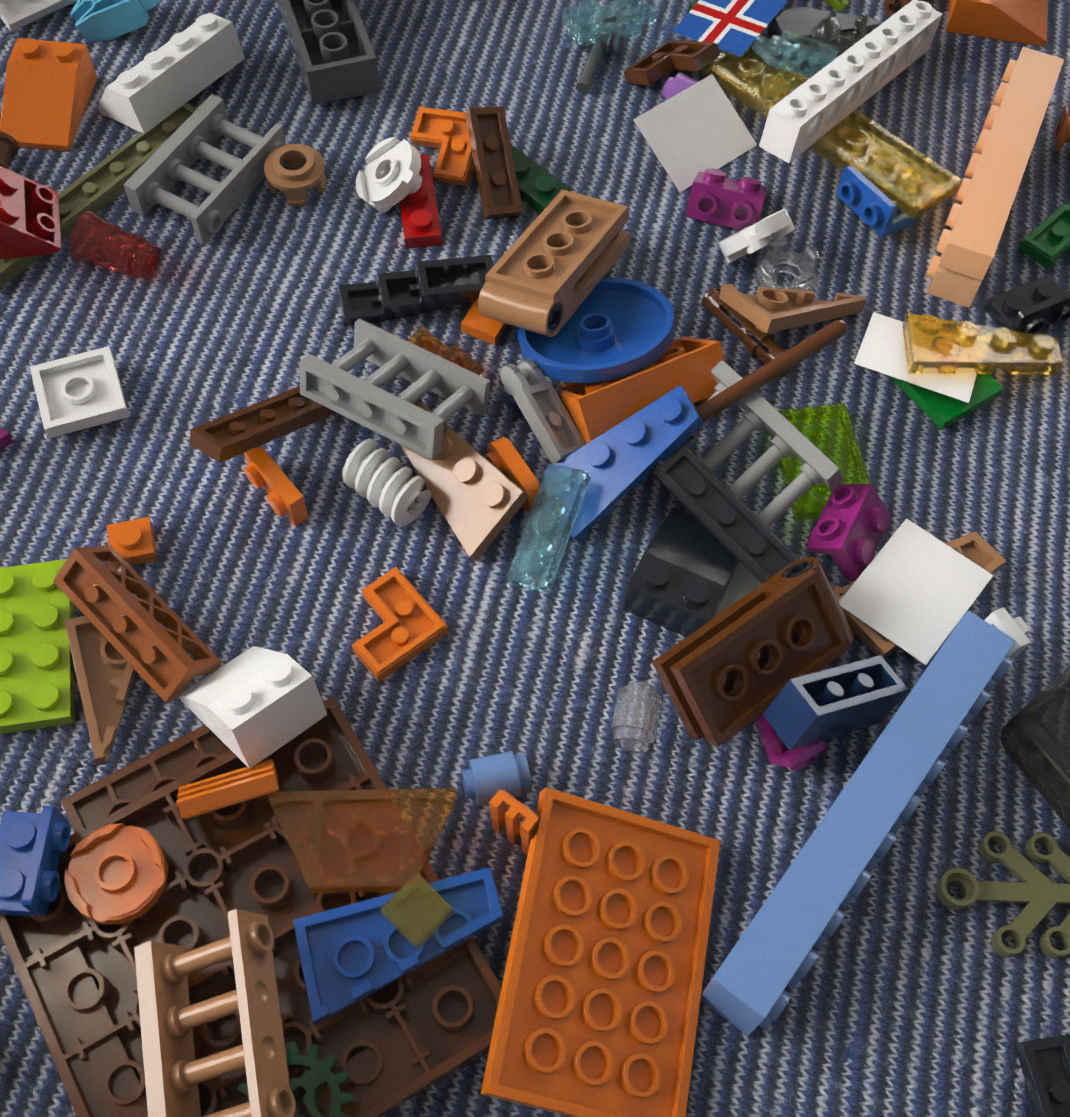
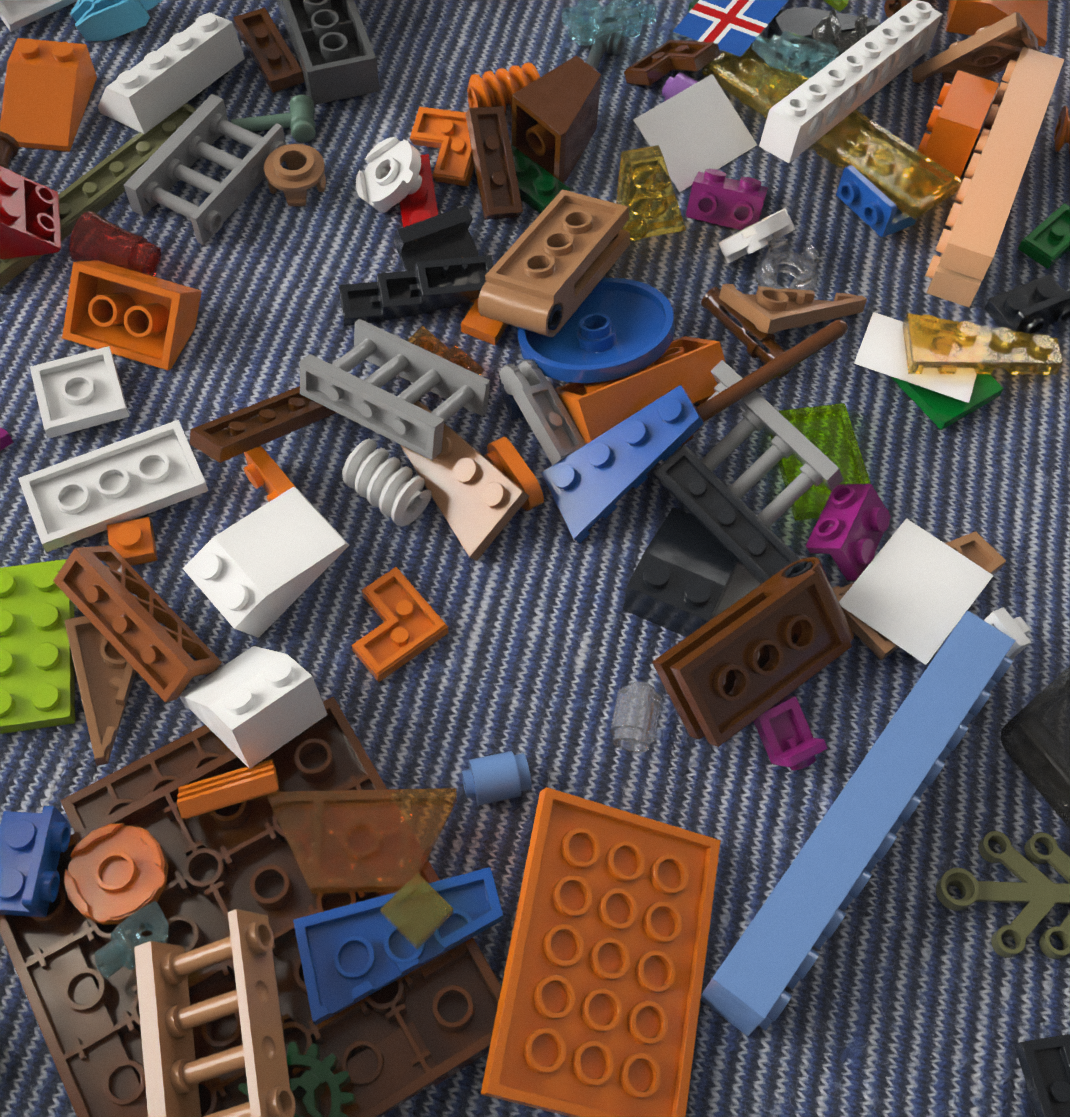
(112, 485): none -> white plate
(126, 936): none -> clear light blue piece
(129, 313): none -> orange slope
(266, 561): none -> white slope
(268, 50): none -> reddish brown plate
(299, 119): none -> sand green piece
(436, 238): none -> black panel
(498, 88): none -> orange piece
(508, 813): orange tile -> none
(548, 528): clear light blue plate -> none
(557, 116): none -> reddish brown slope
(648, 193): none -> clear yellow wing
(834, 702): dark blue brick -> none
(958, 121): none -> orange brick
(982, 53): none -> medium nougat wing

